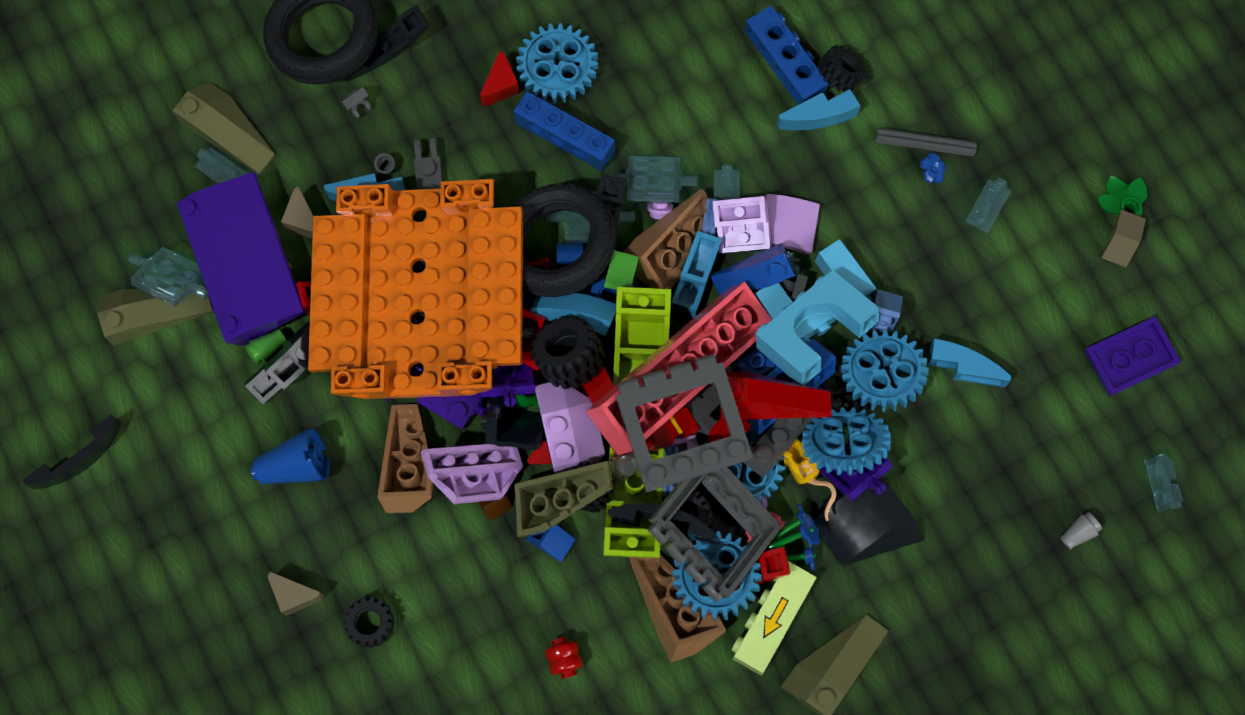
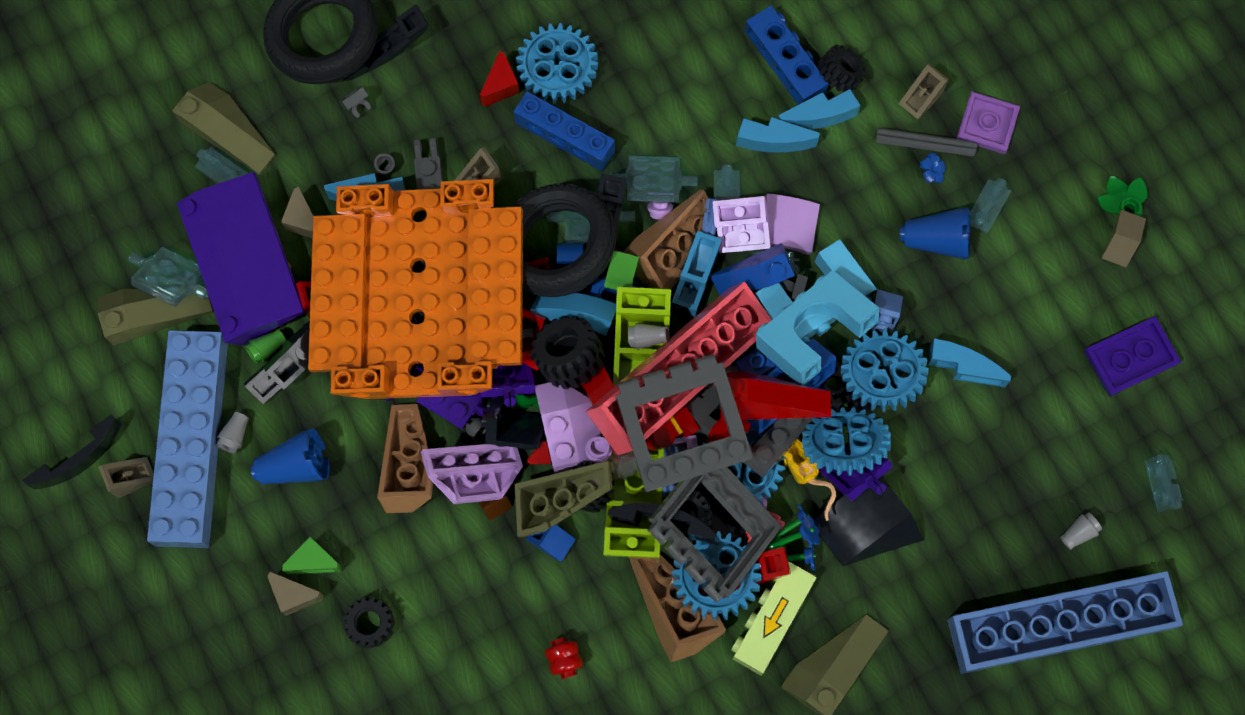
(127, 476): none -> dark tan slope
(188, 440): none -> medium blue brick
(232, 434): none -> light grey cone
(311, 559): none -> bright green slope
(474, 429): none -> dark grey hinge
(480, 168): none -> dark tan slope
(598, 449): none -> lavender plate
(646, 335): none -> light grey cone
(776, 137): none -> dark azure slope
(924, 91): none -> dark tan slope
(940, 233): none -> blue cone
(988, 122): none -> medium lavender tile
(1064, 622): none -> medium blue brick

